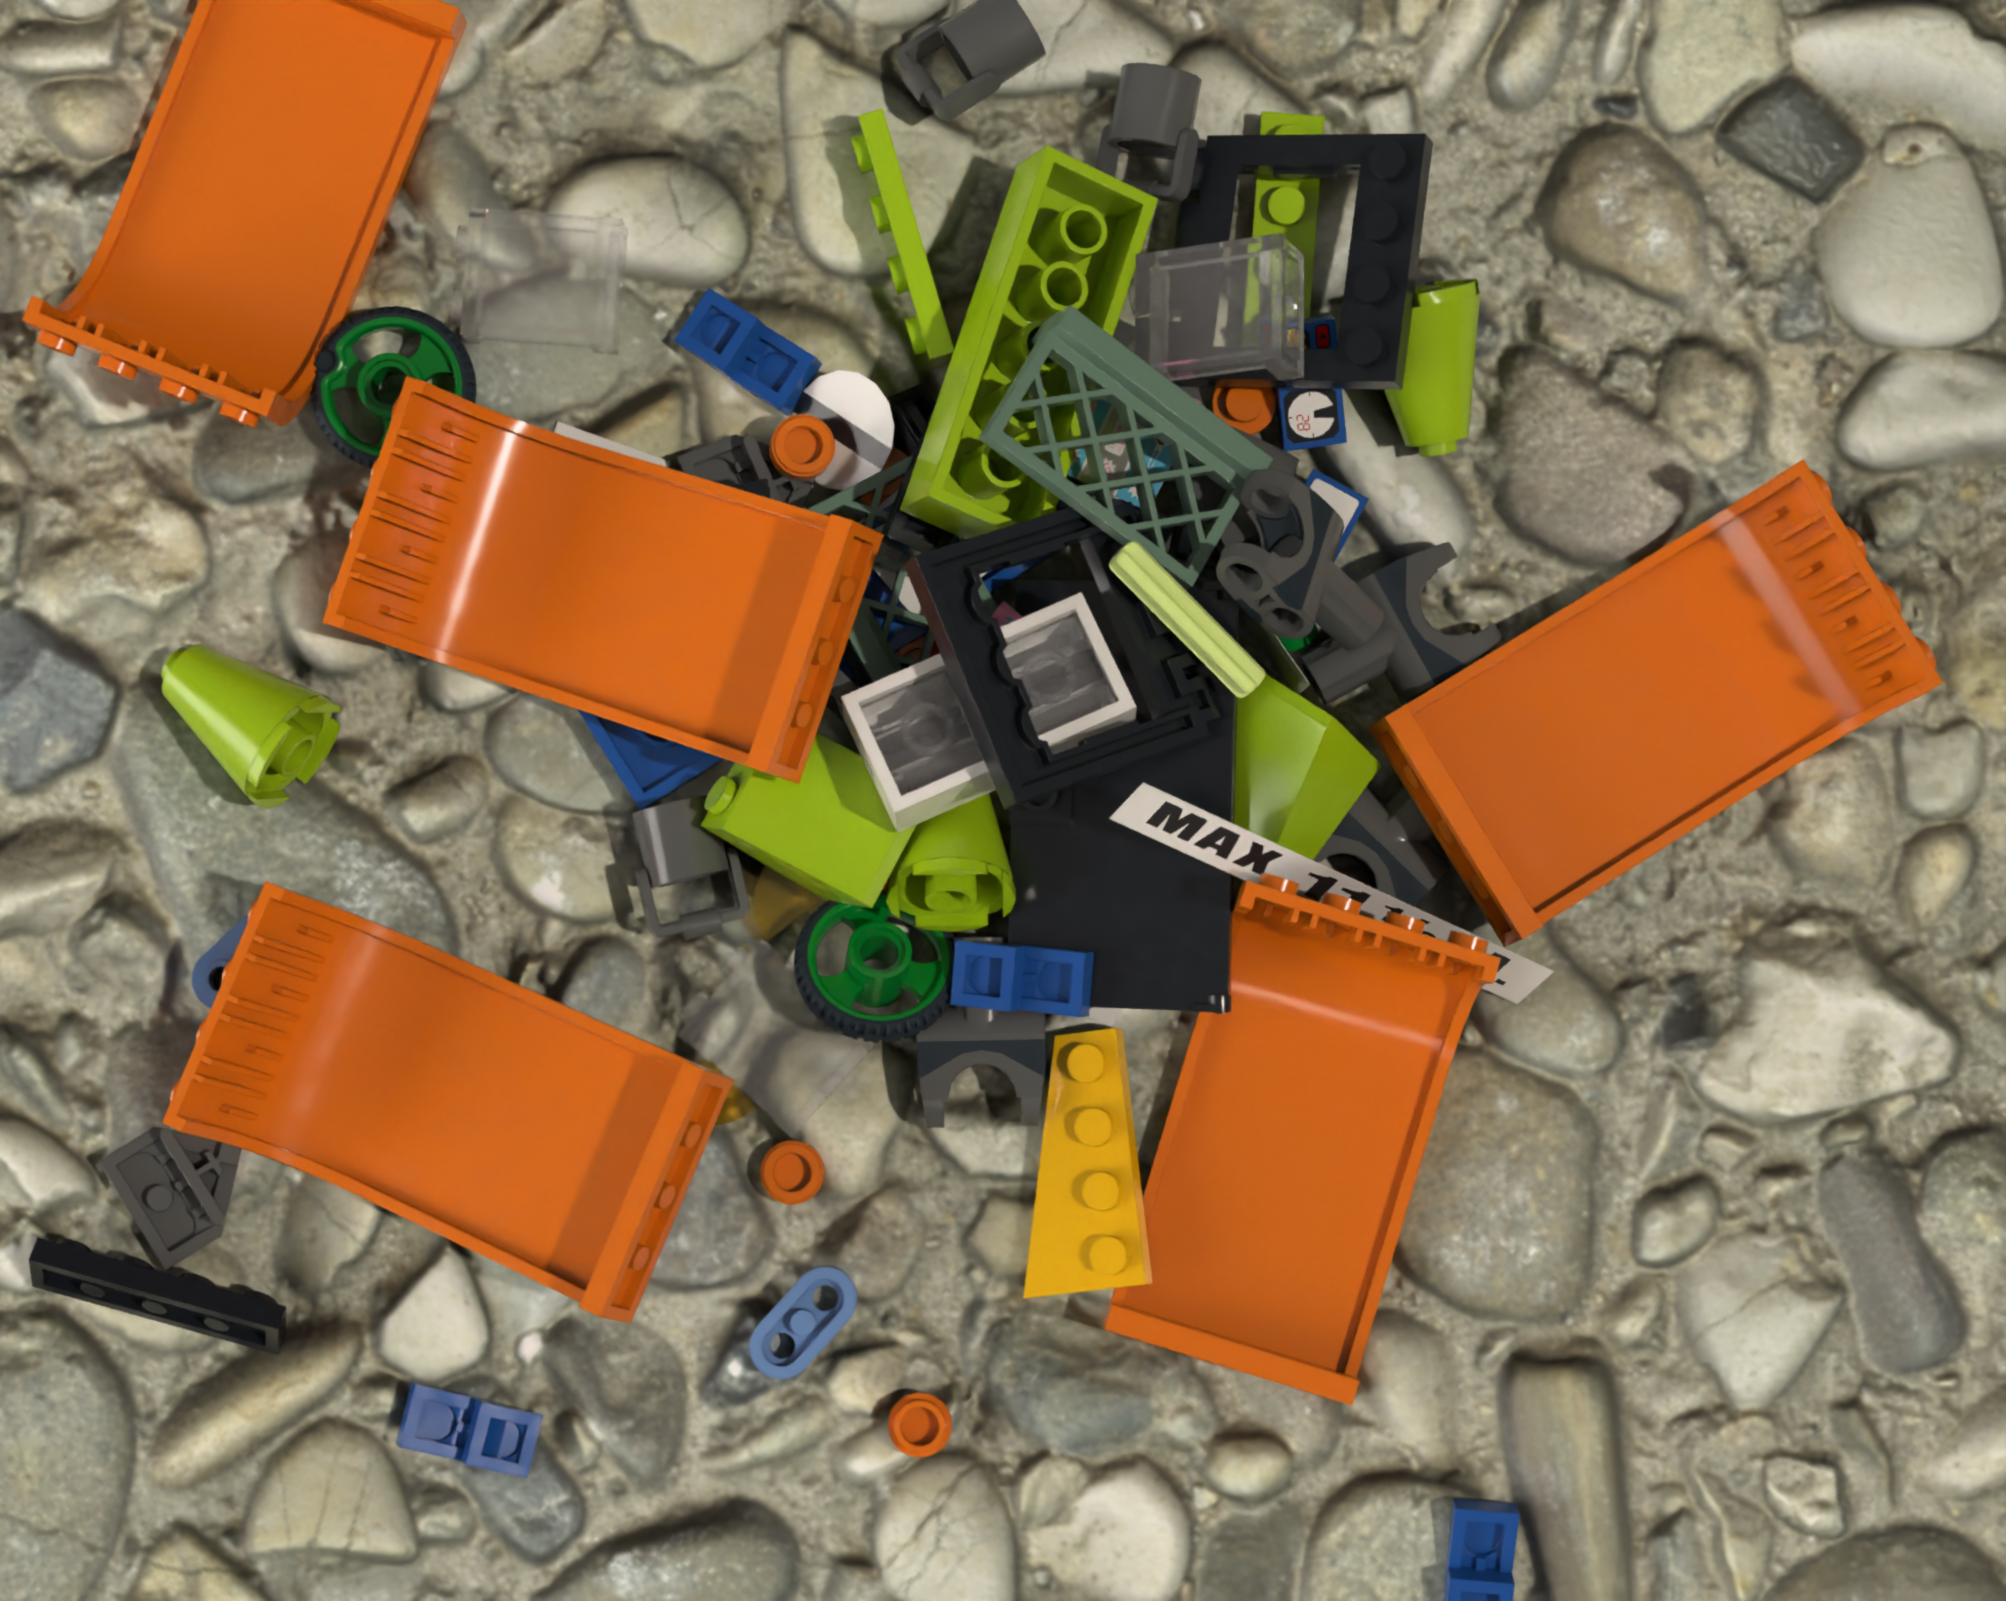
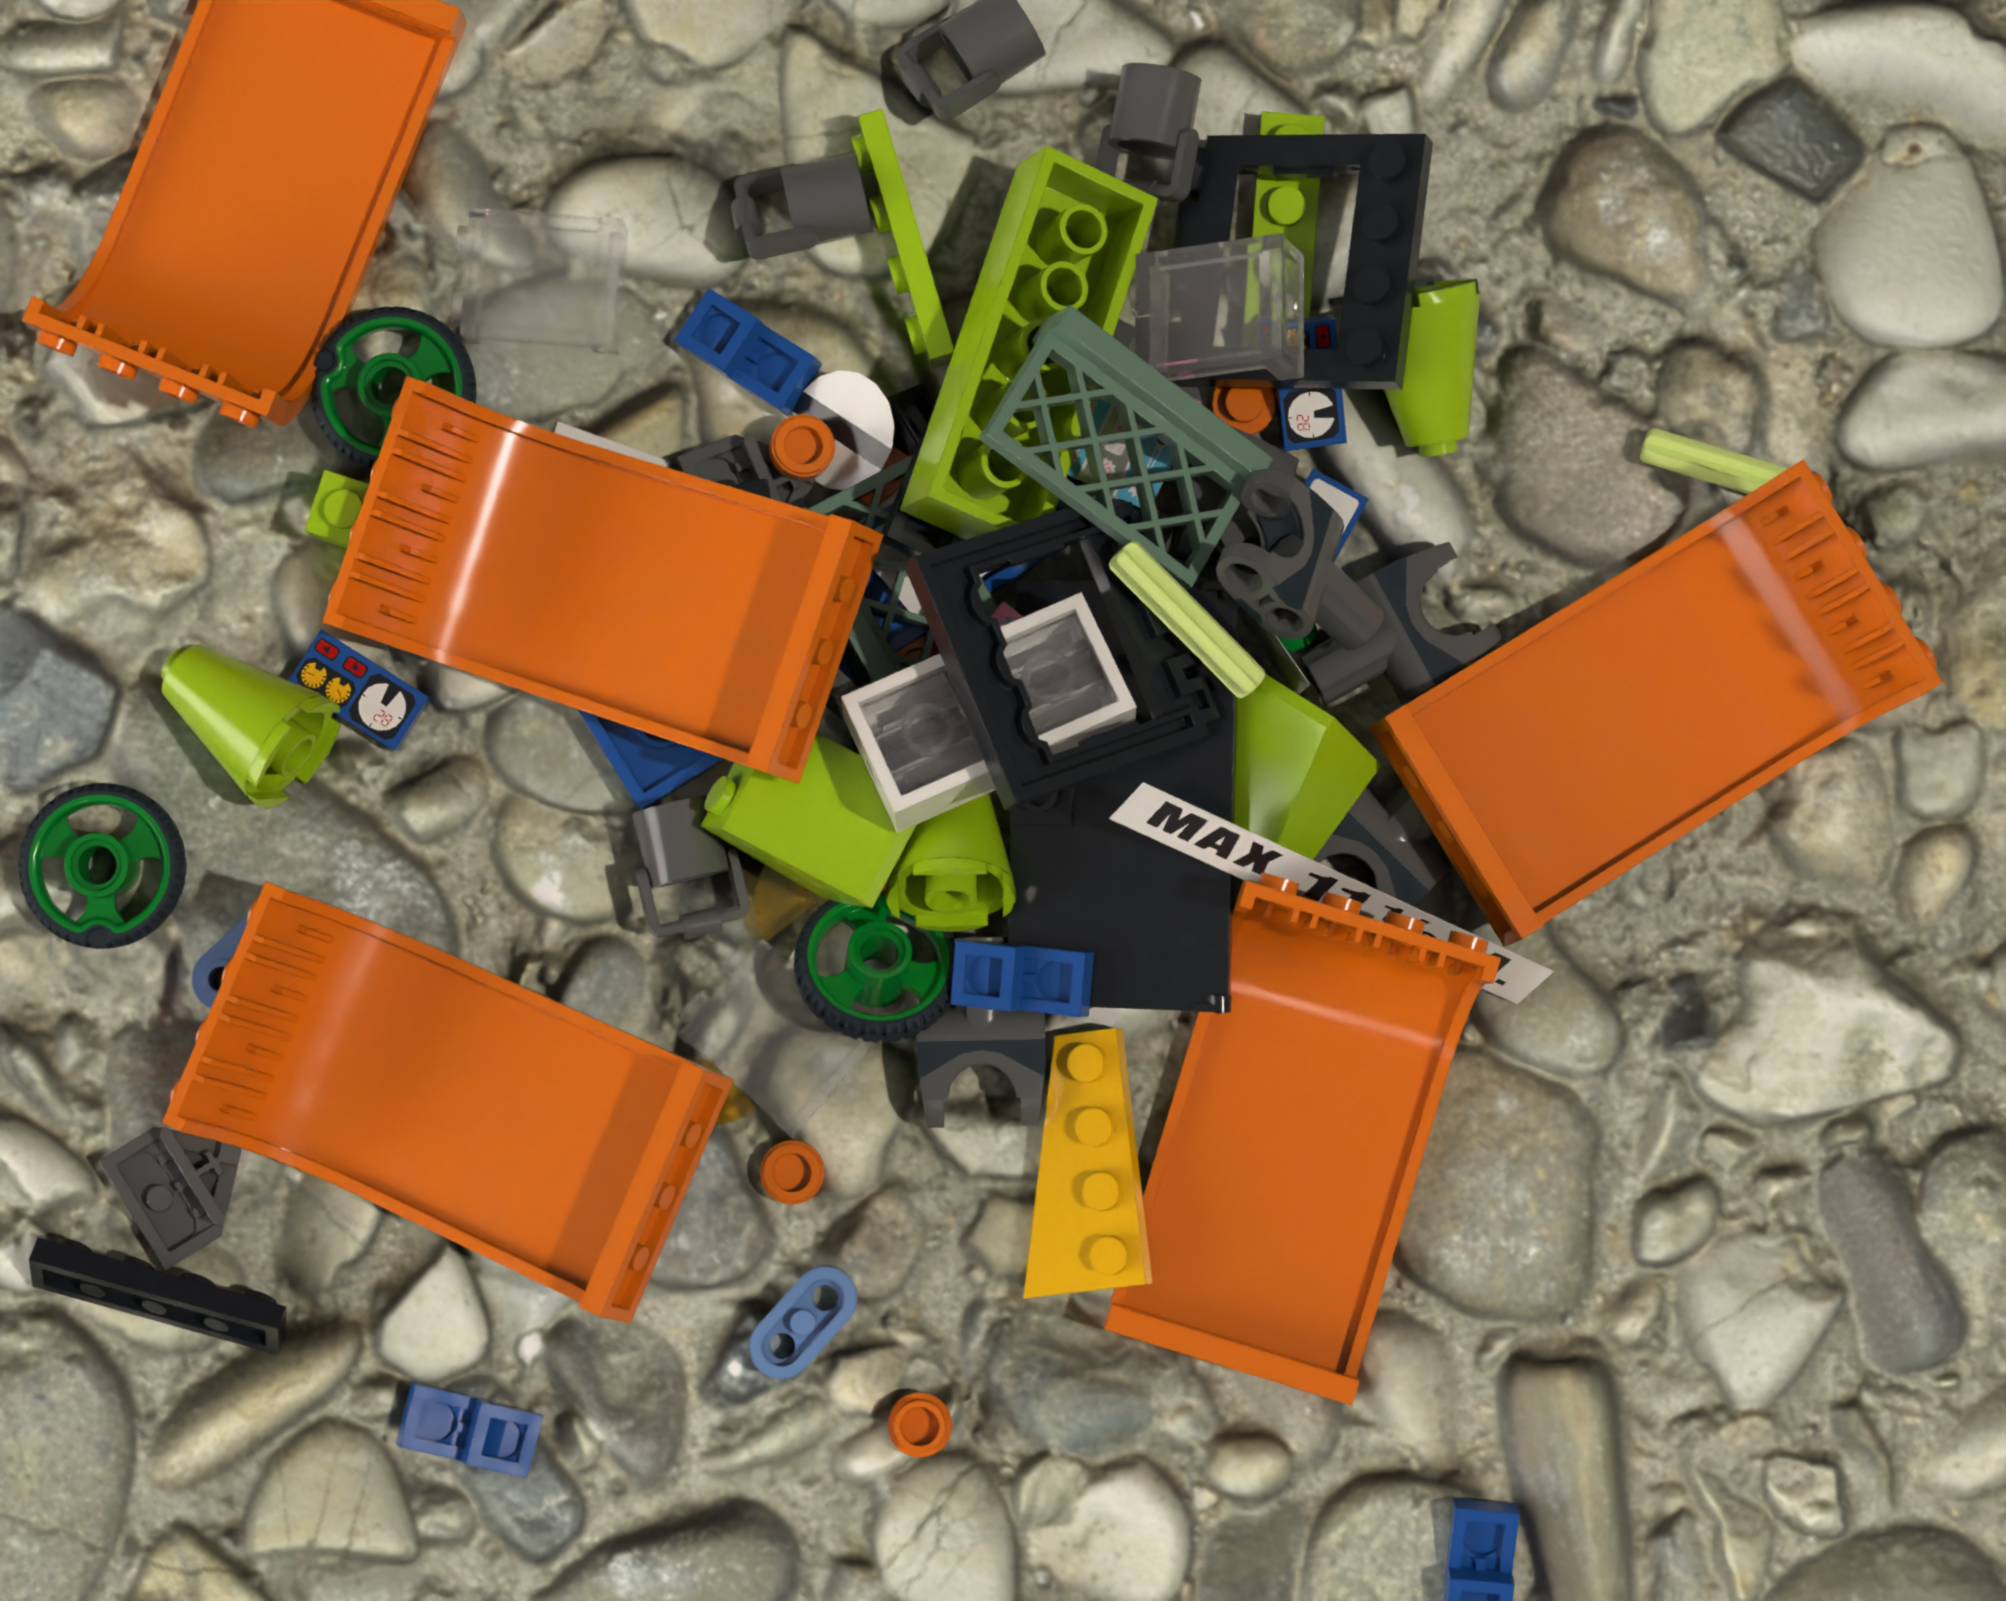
(101, 922): none -> green wheel
(335, 508): none -> lime brick
(363, 690): none -> tile
(822, 199): none -> dark grey piece
(1706, 461): none -> yellowish green axle

